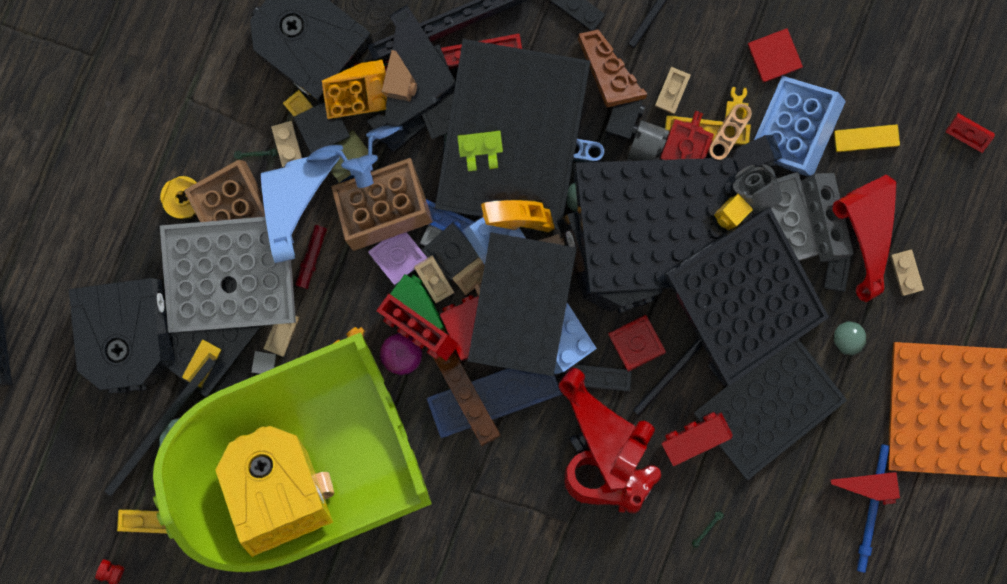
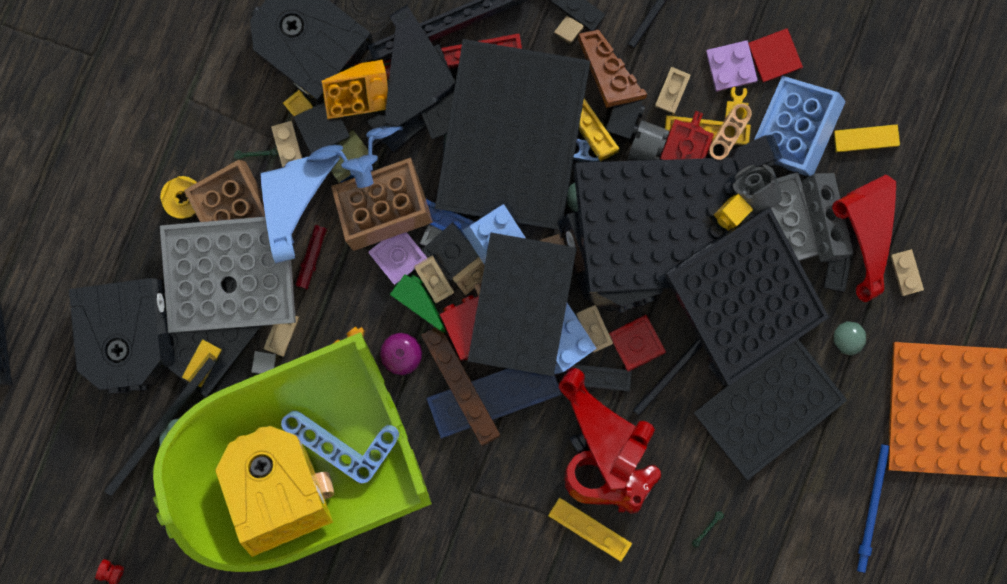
(139, 521): yellow tile -> none
(341, 448): none -> light blue beam
(398, 80): medium nougat slope -> none
(416, 326): red brick -> none
(480, 144): lime plate -> none
(516, 214): light orange slope -> none
(569, 30): none -> tan slope
(590, 529): none -> yellow tile
(594, 327): none -> tan plate
(596, 134): none -> yellow tile
(696, 438): red brick -> none
(731, 66): none -> lavender plate
(877, 487): red slope -> none
(970, 132): red plate -> none

